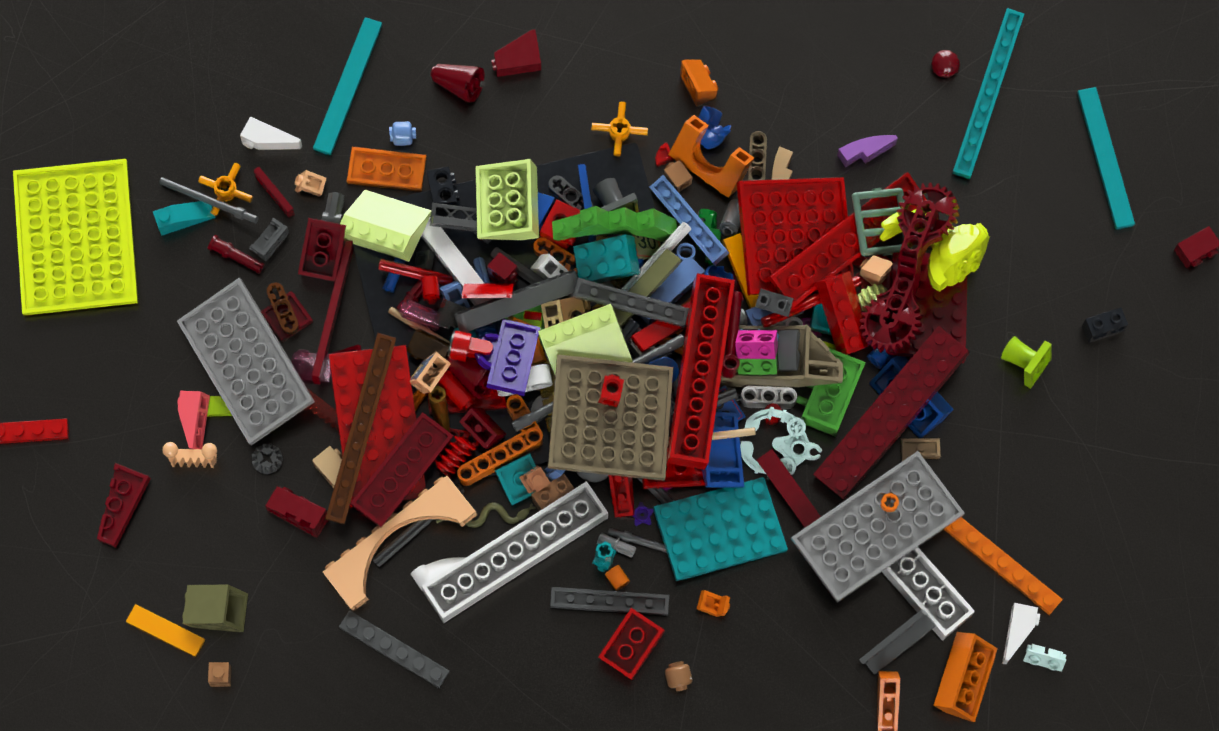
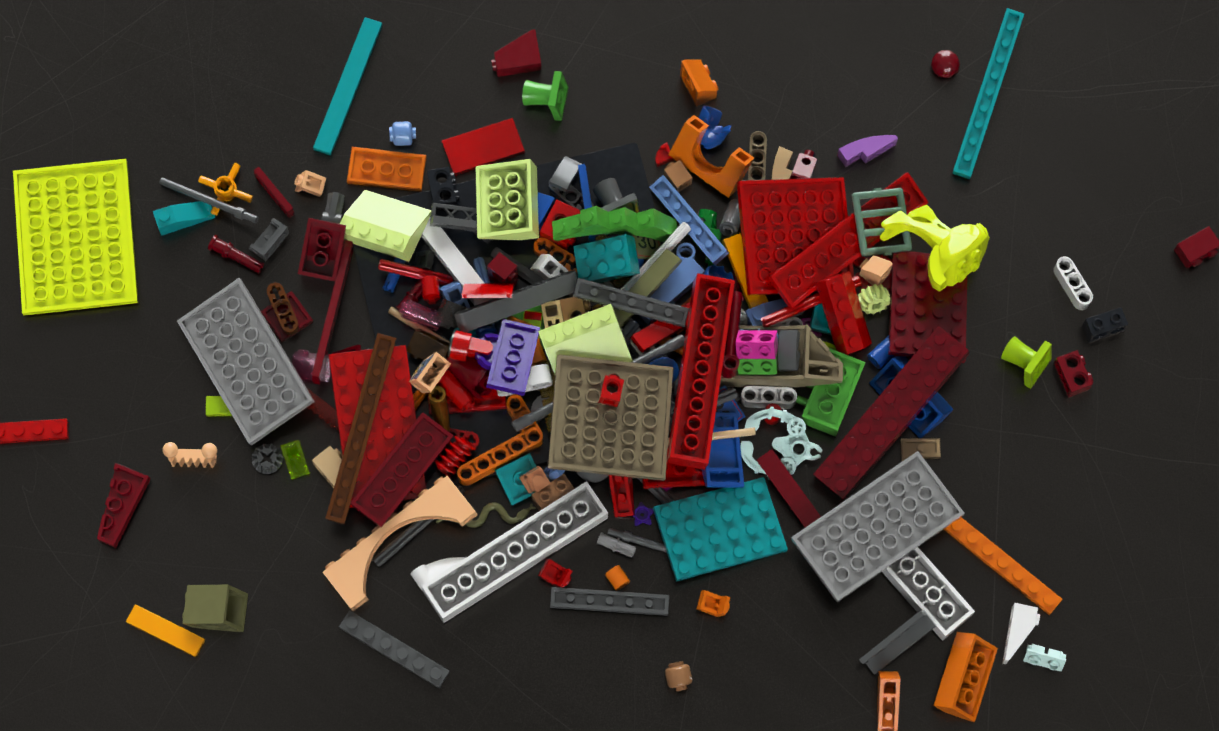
(193, 416): coral slope -> none
(219, 674): medium nougat brick -> none
(265, 137): white slope -> none
(295, 459): none -> clear neon green slope
(297, 511): dark red wedge -> none
(459, 80): dark red cone -> none
(482, 427): dark red brick -> none
(483, 146): none -> red tile
(550, 95): none -> bright green plant
(555, 574): none -> red bracket
(565, 174): none -> slope
(604, 556): teal piece -> none
(619, 122): light orange bar -> none
(631, 643): red brick -> none
(774, 302): dark grey hips -> none
(804, 165): none -> torso
(896, 502): orange bush -> none
(909, 267): dark red beam -> none
(1068, 374): none -> dark red brick
(1073, 274): none -> white beam
(1105, 158): teal tile -> none

